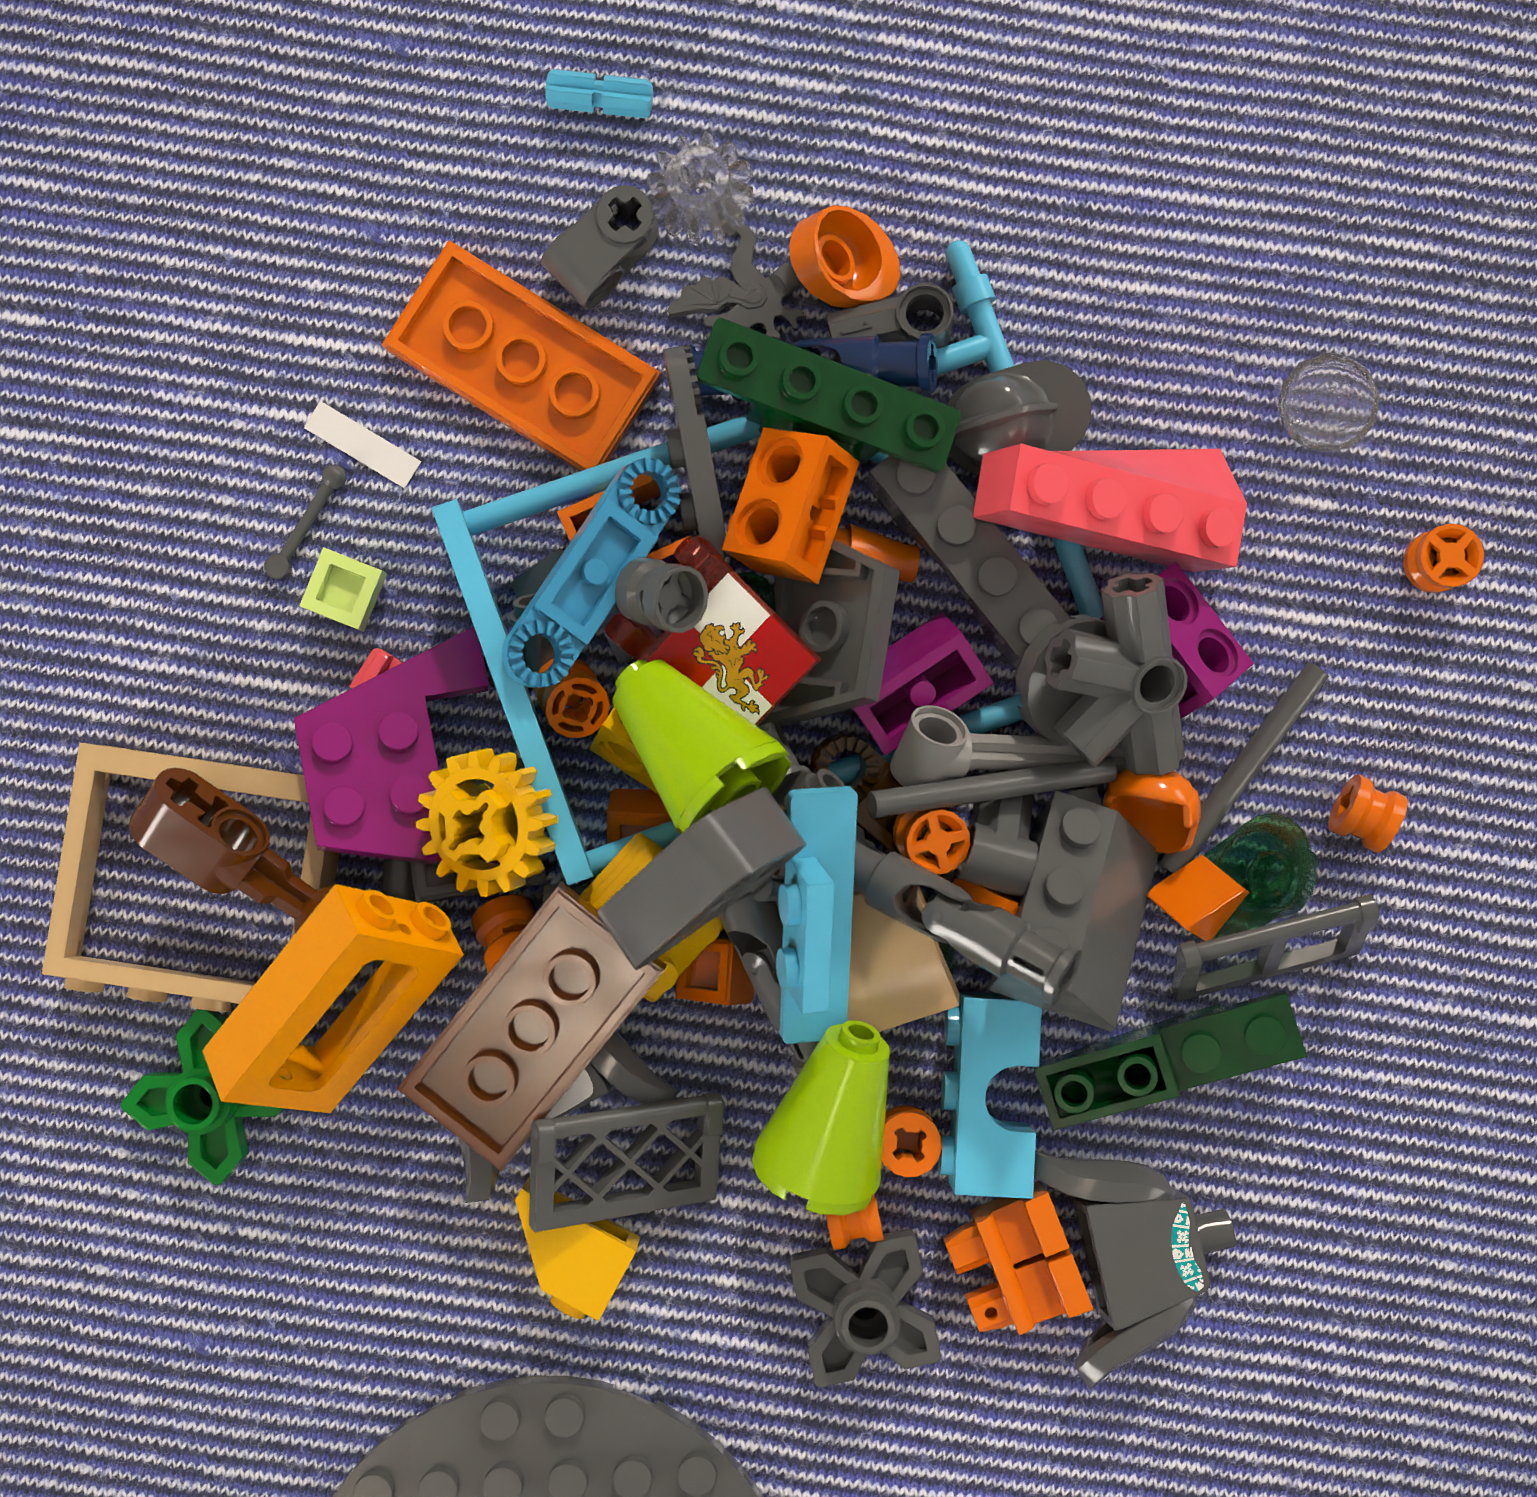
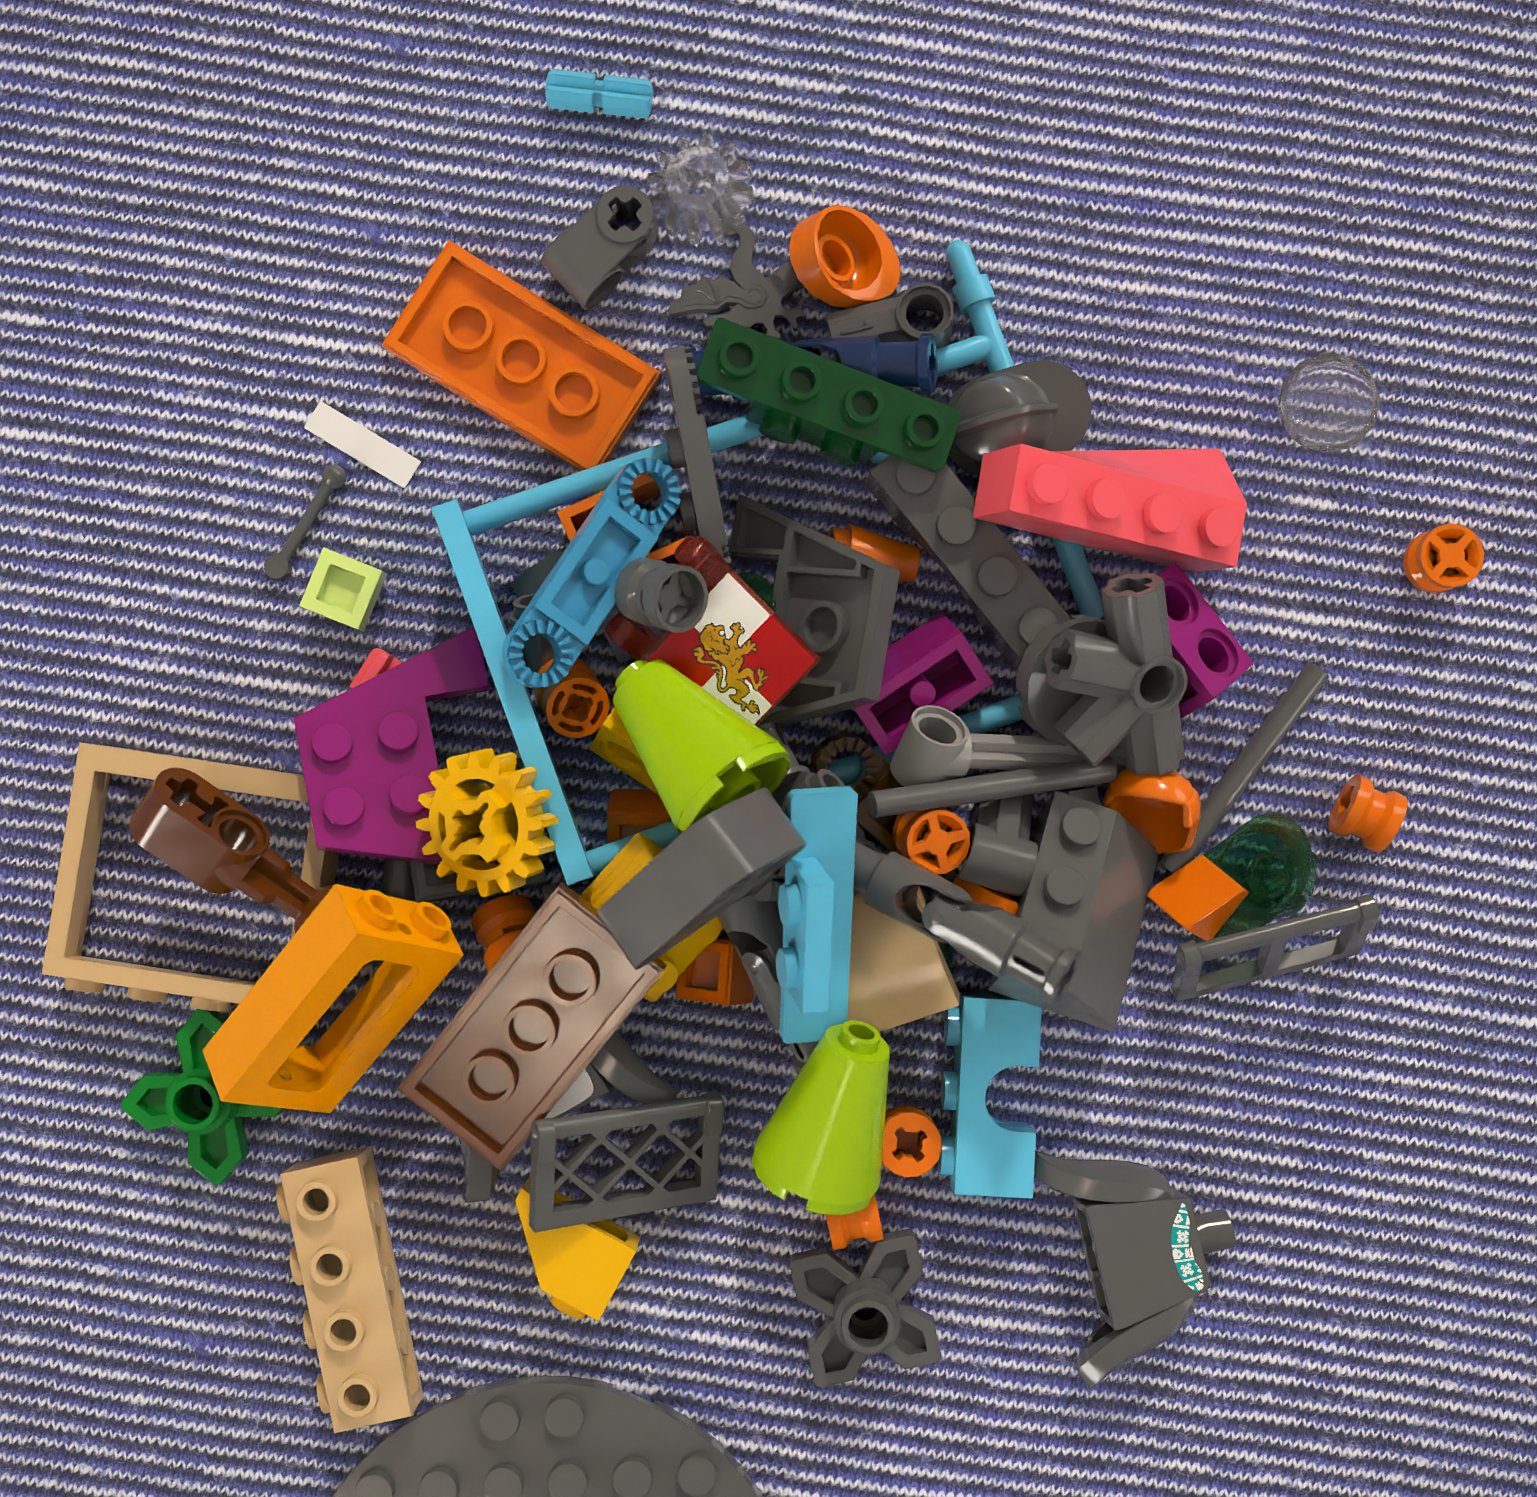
(350, 1289): none -> tan brick
(790, 504): orange brick -> none
(1028, 1259): orange hips -> none
(1169, 1058): dark green slope -> none

